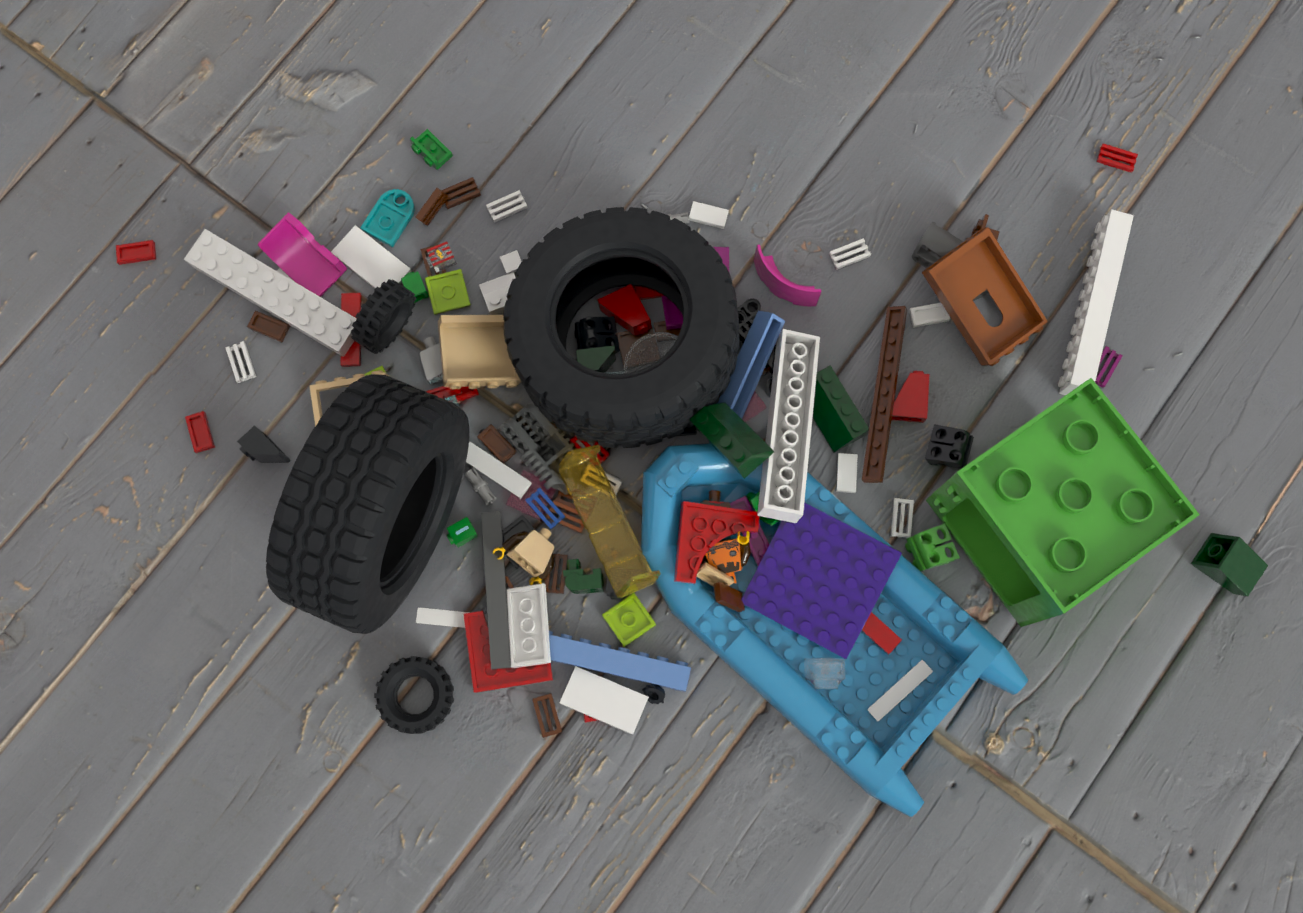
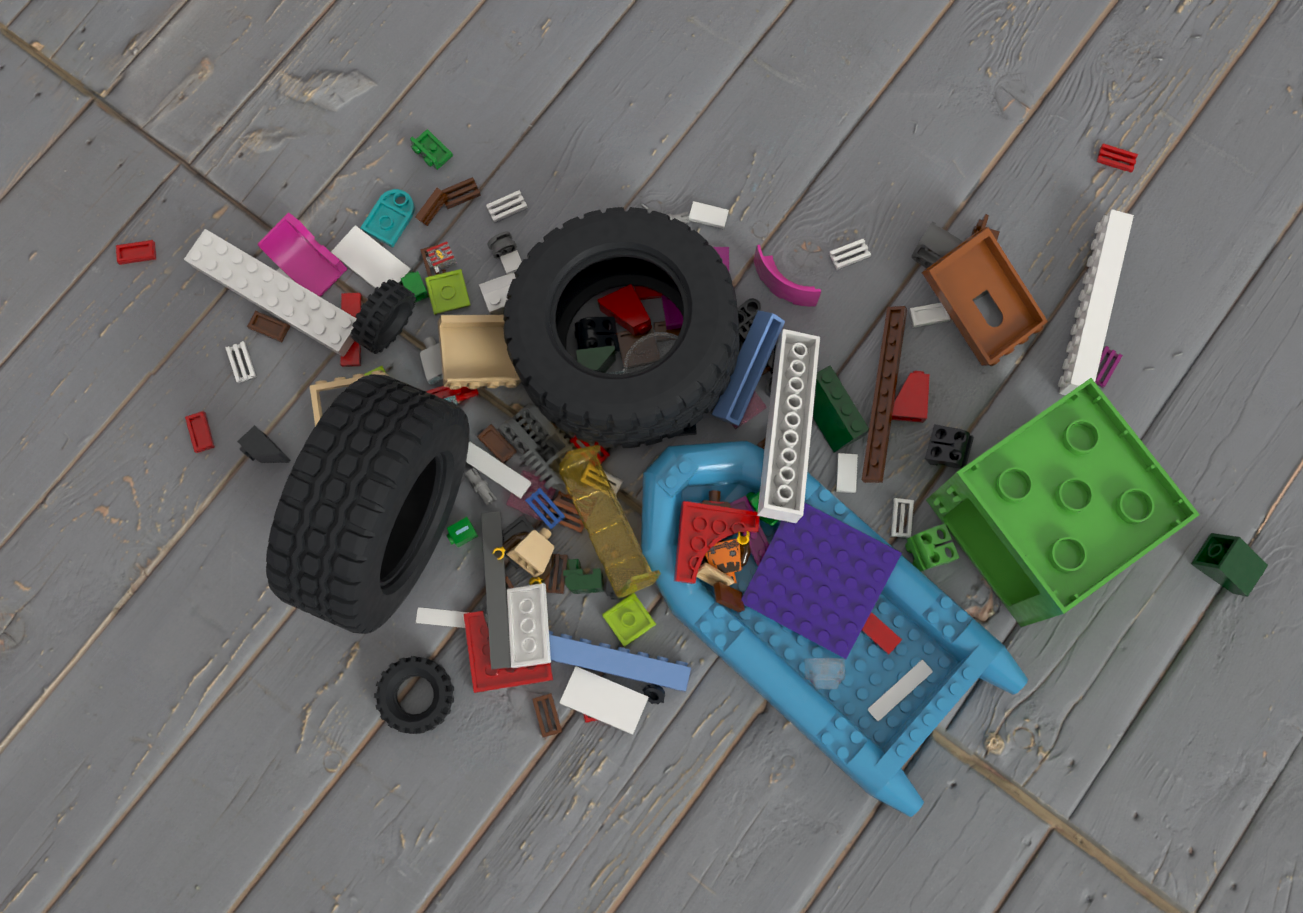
(501, 244): none -> dark grey wheel
(731, 437): dark green slope -> none

